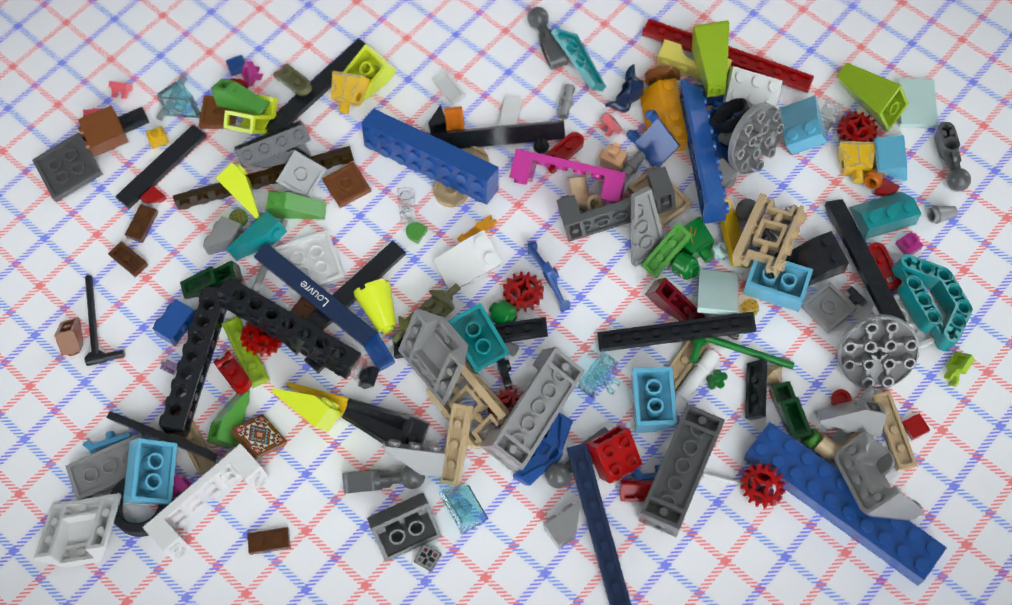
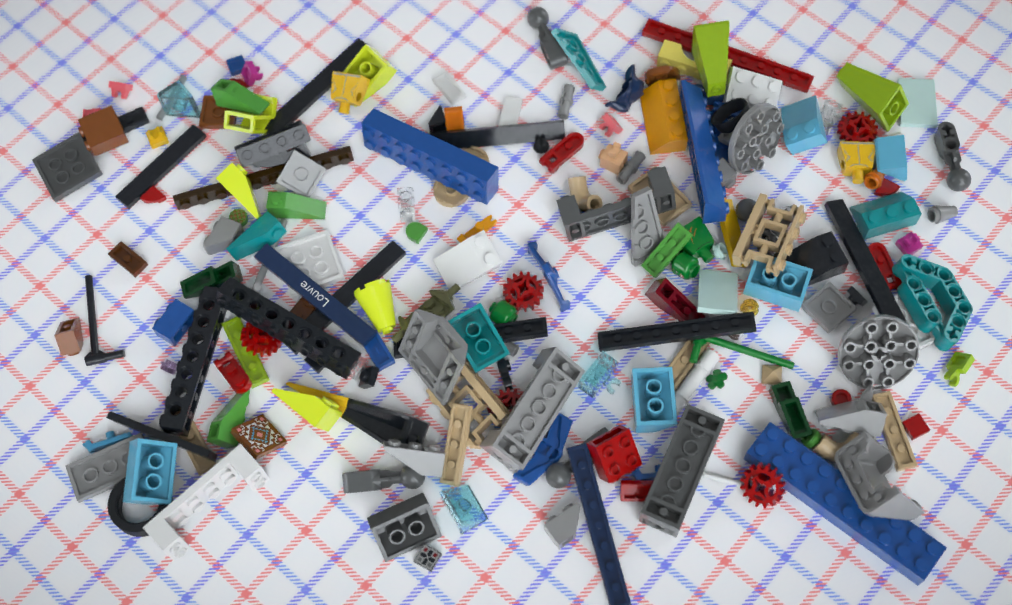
(77, 531): white slope -> none
(141, 223): reddish brown plate -> none
(180, 485): dark pink tile -> none
(268, 540): reddish brown plate -> none
(293, 80): olive plate -> none
(346, 185): dark orange tile -> none
(525, 164): dark pink plate -> none
(656, 141): flag -> none
(756, 390): black plate -> none

